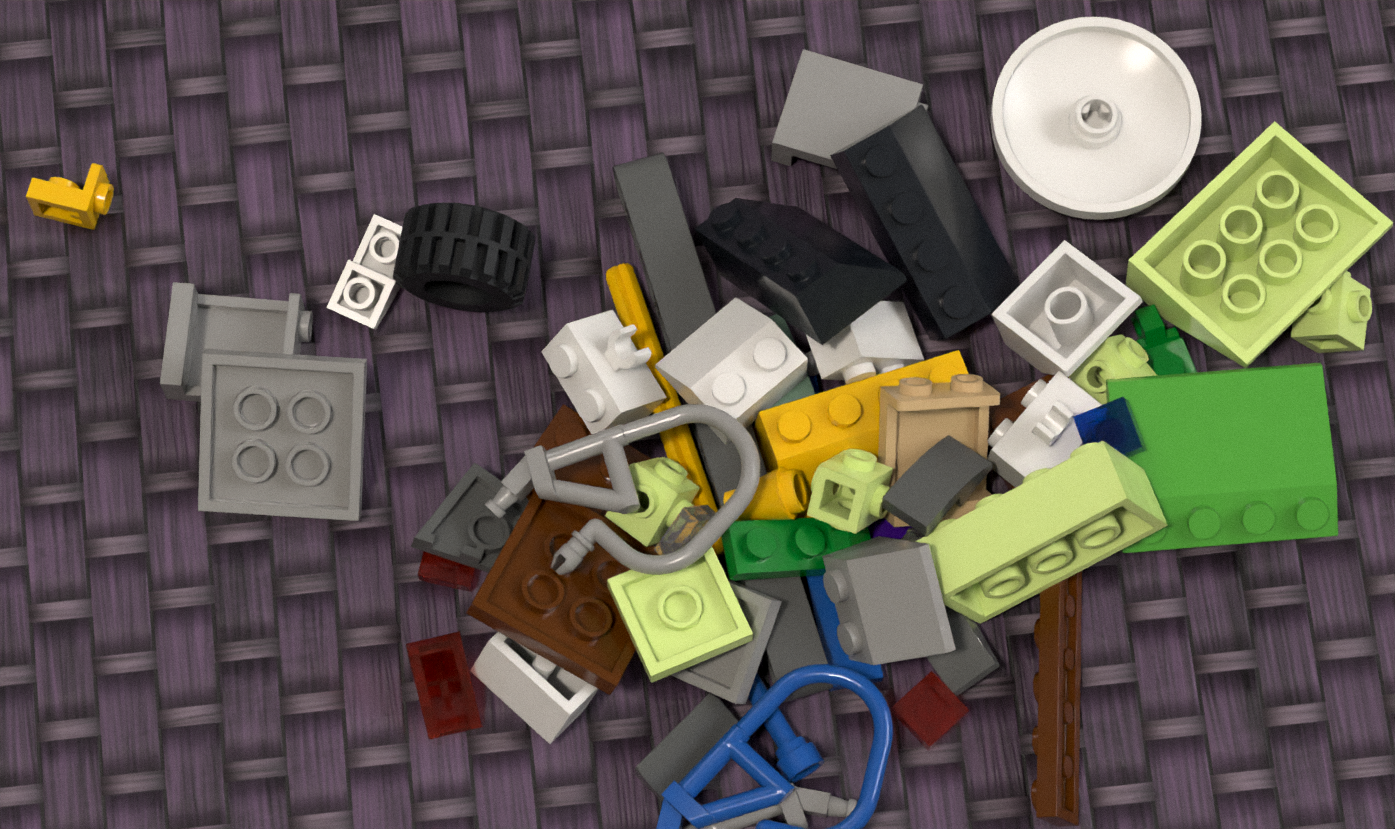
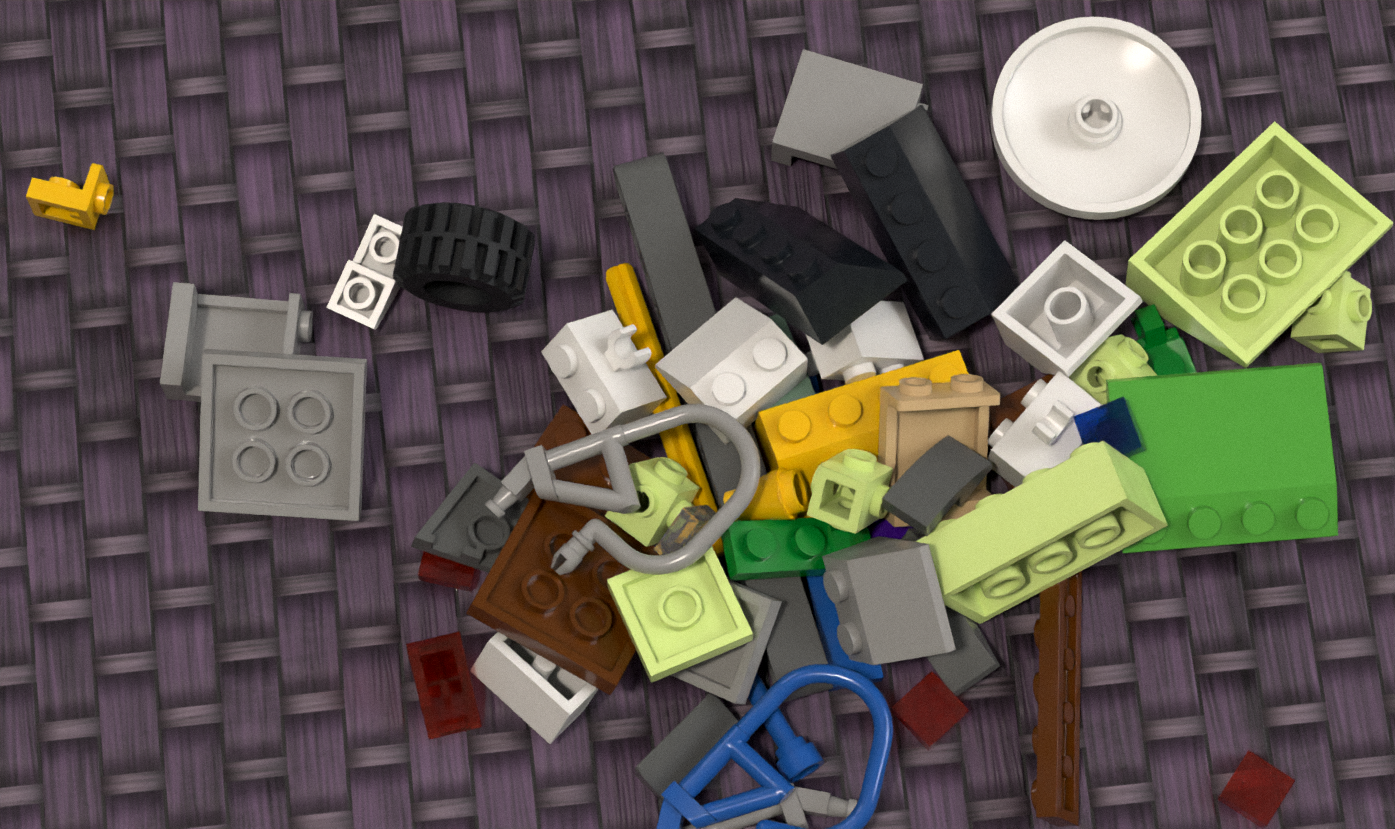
(1256, 789): none -> clear red plate

